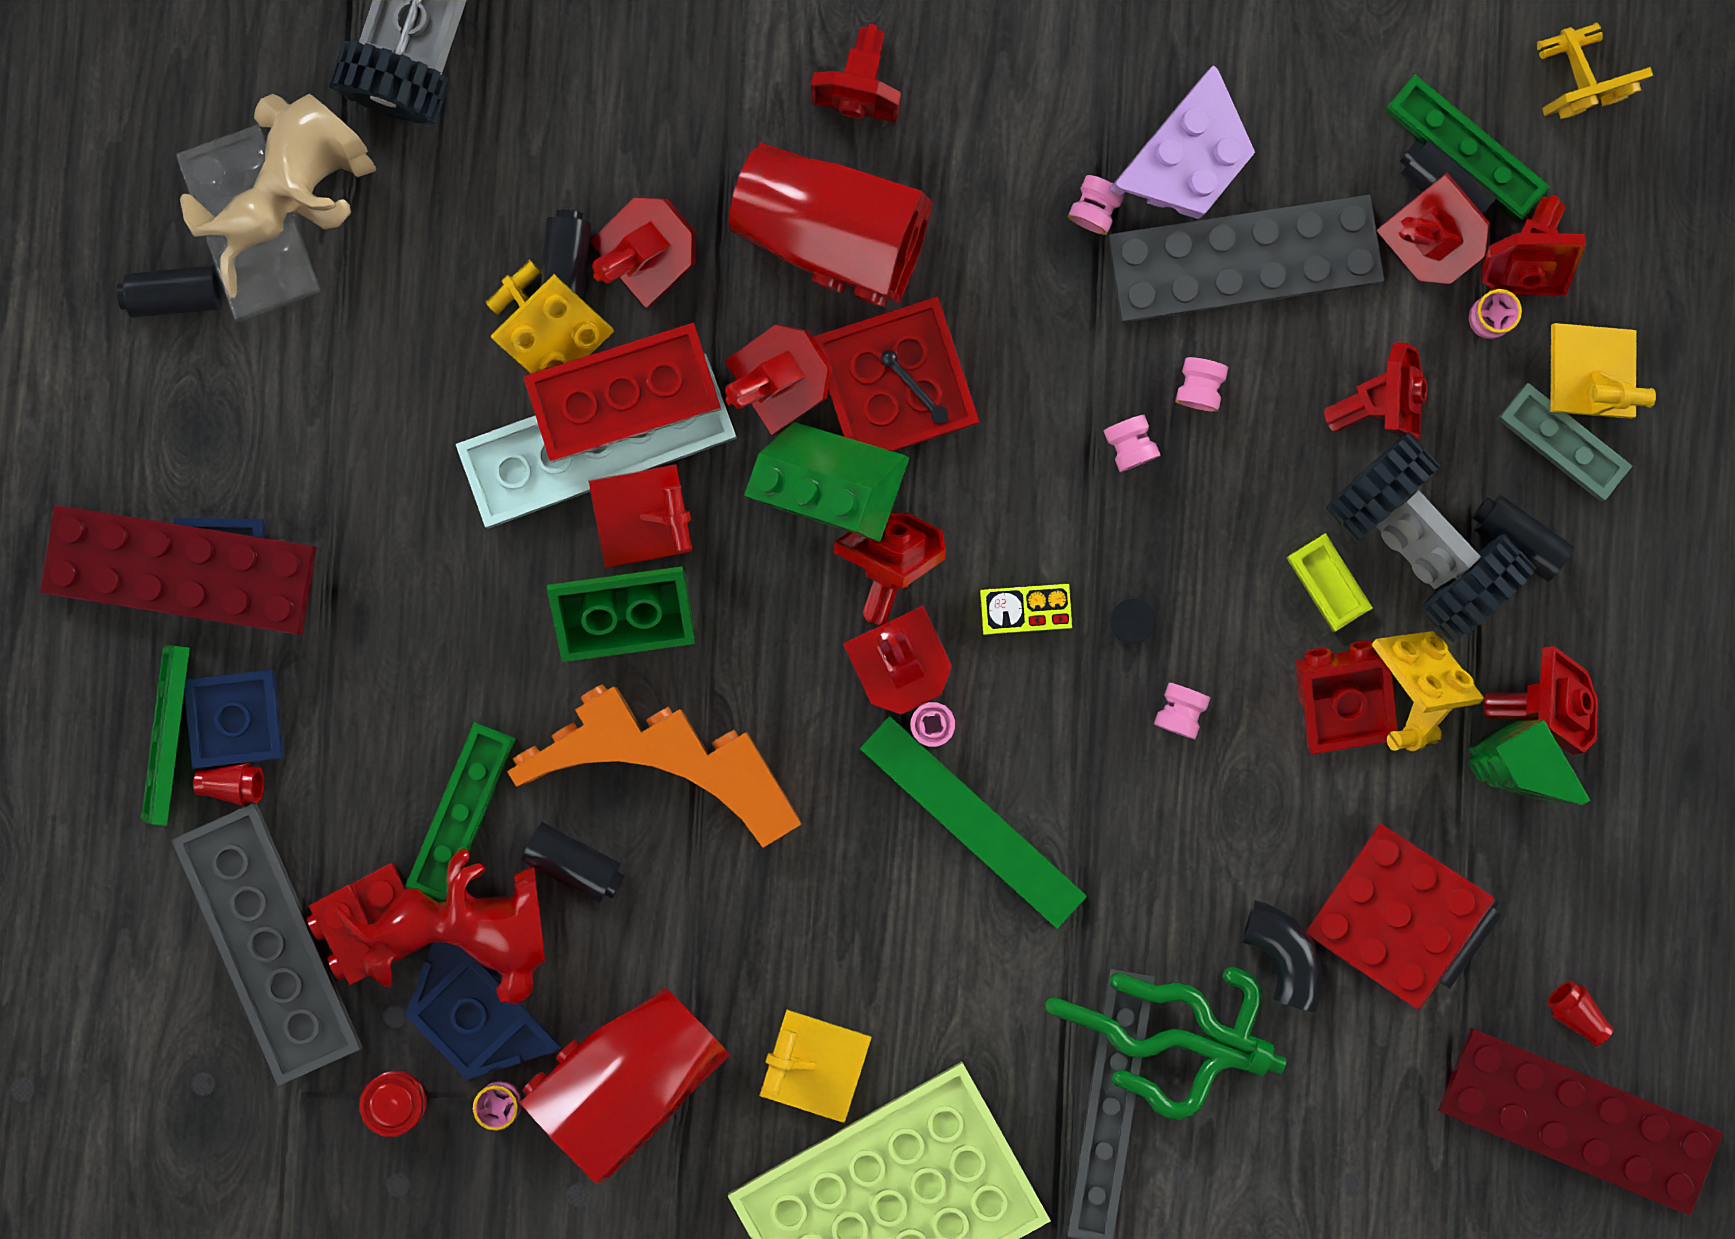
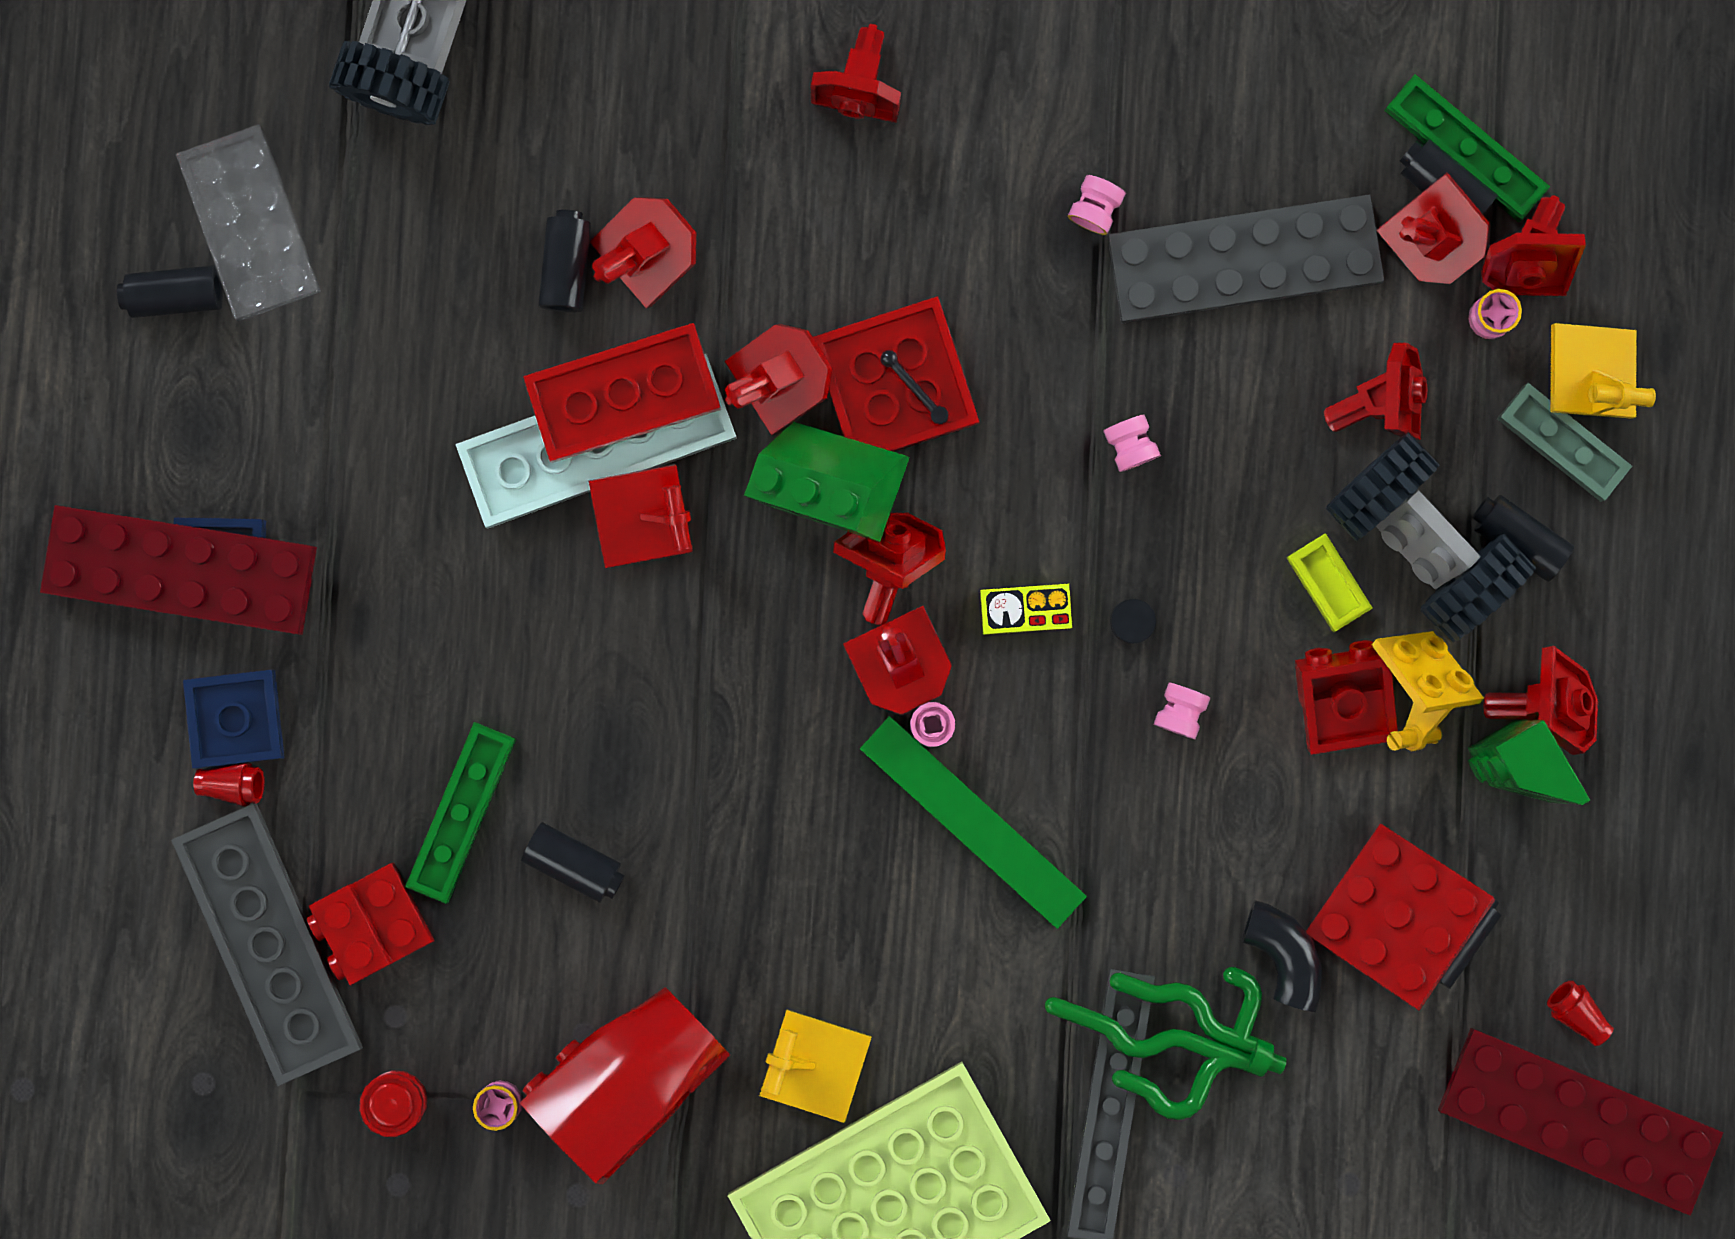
(165, 735): green tile -> none
(300, 152): tan animal -> none
(466, 1021): dark blue wing -> none
(492, 931): red animal -> none
(549, 325): yellow plate -> none
(612, 733): orange arch -> none
(622, 614): green slope -> none
(831, 222): red animal -> none
(1191, 152): lavender wing -> none
(1201, 384): bright pink wheel -> none
(1588, 90): yellow plate -> none

